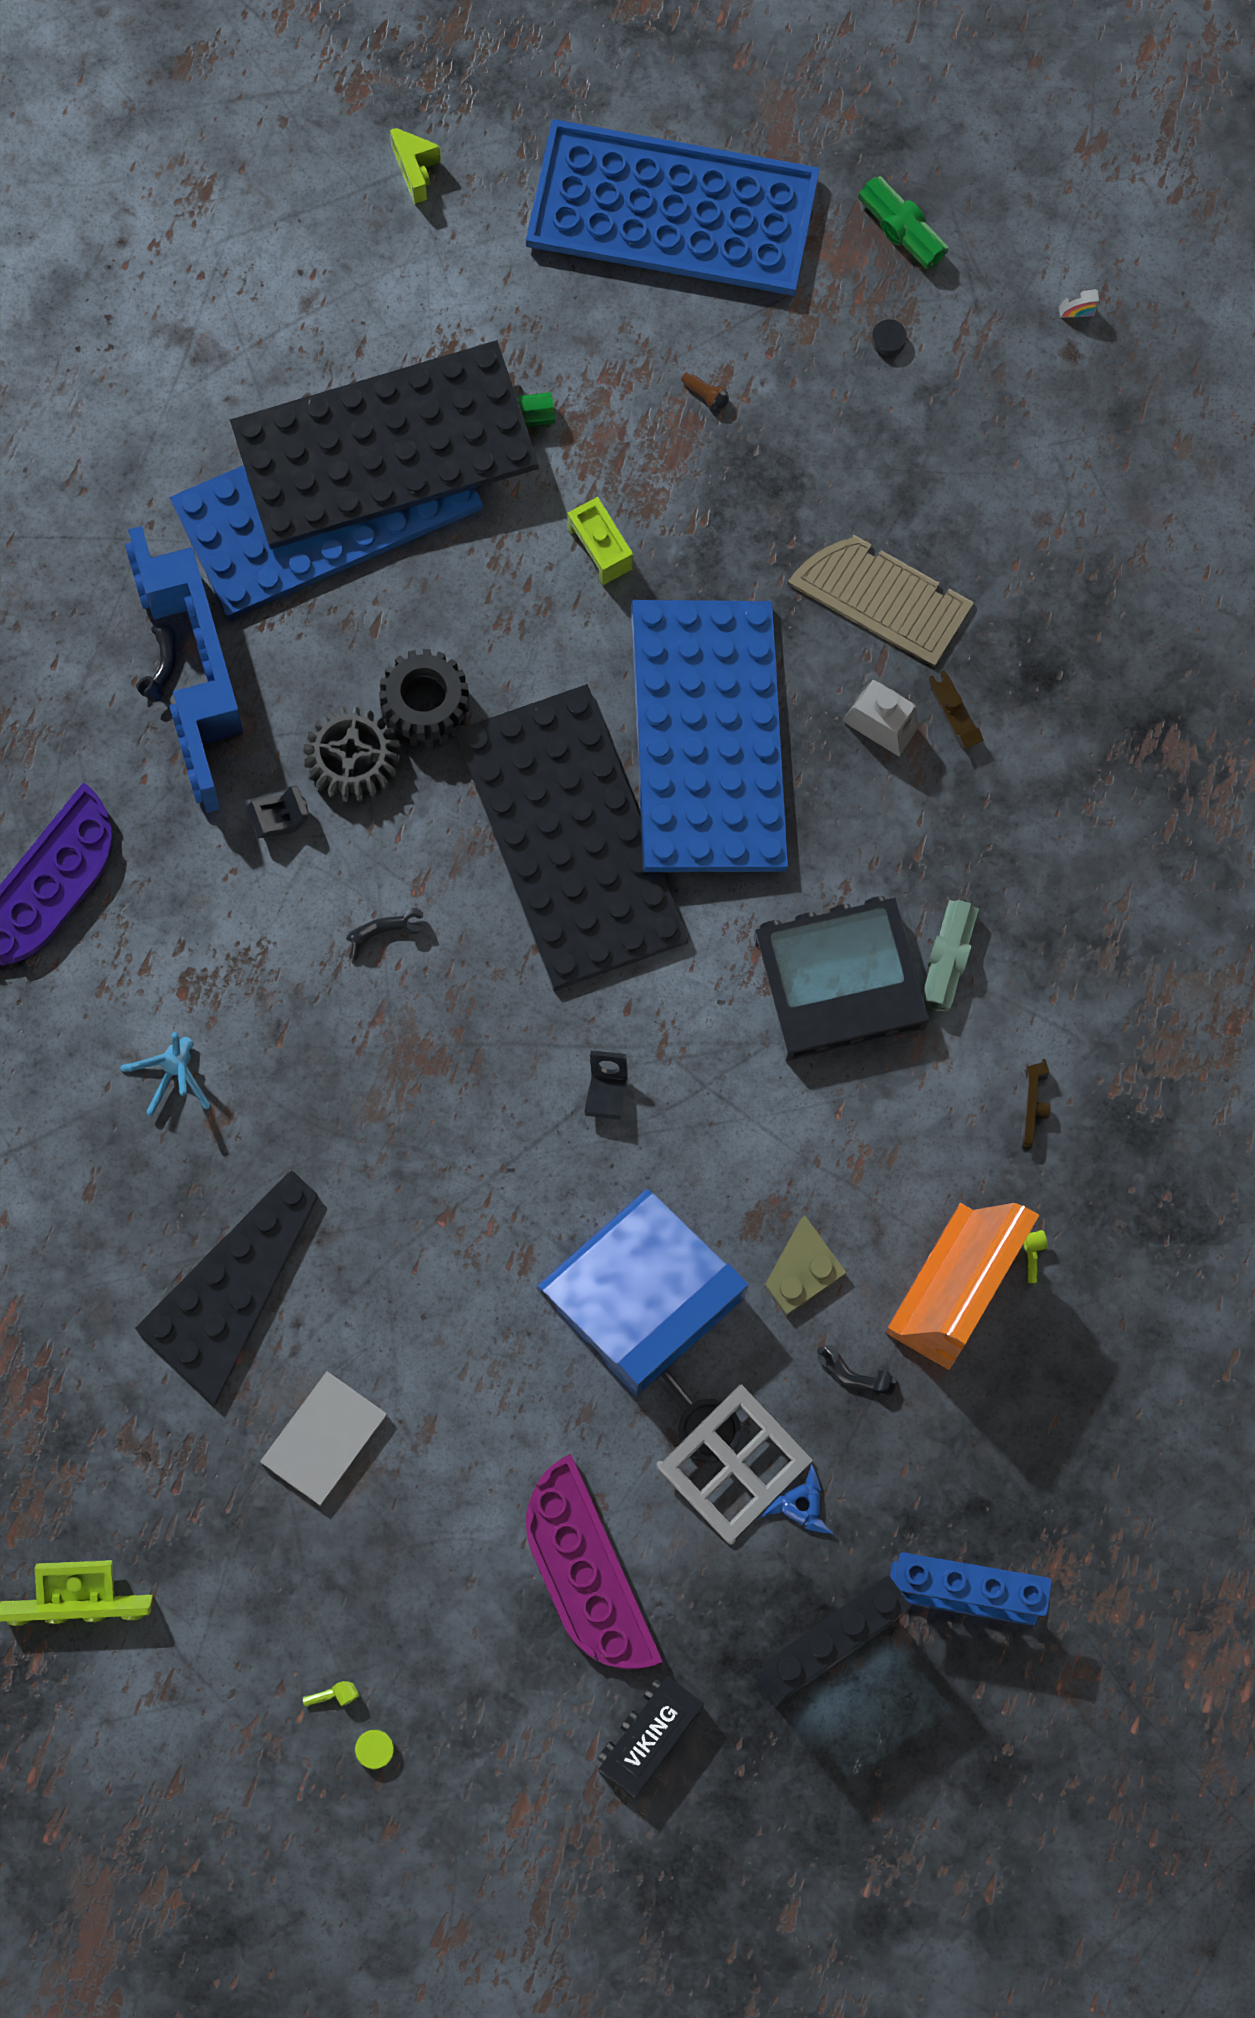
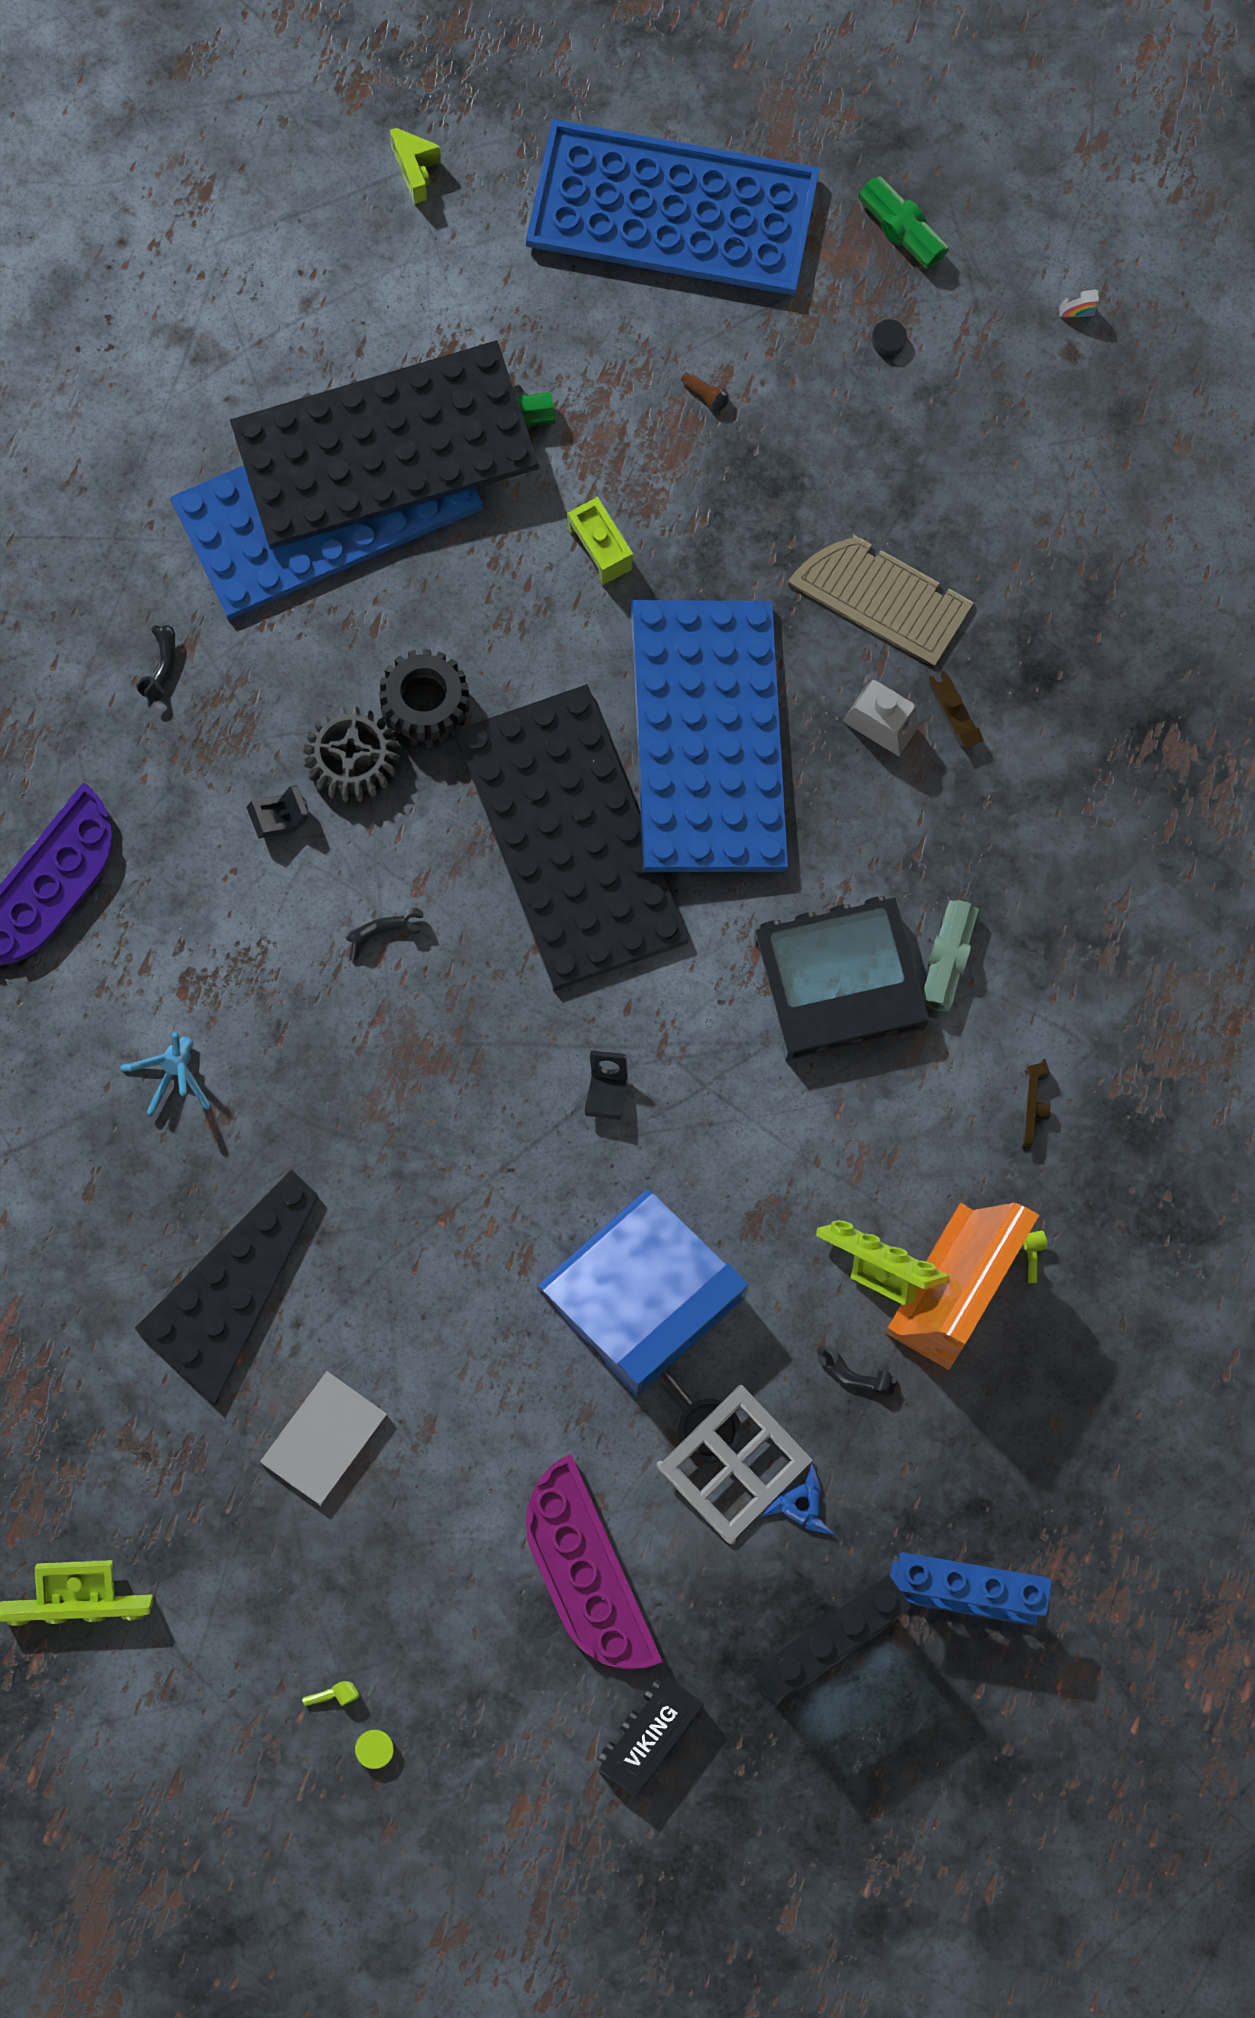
(203, 711): blue bracket -> none
(803, 1269): olive wing -> none
(881, 1266): none -> lime bracket

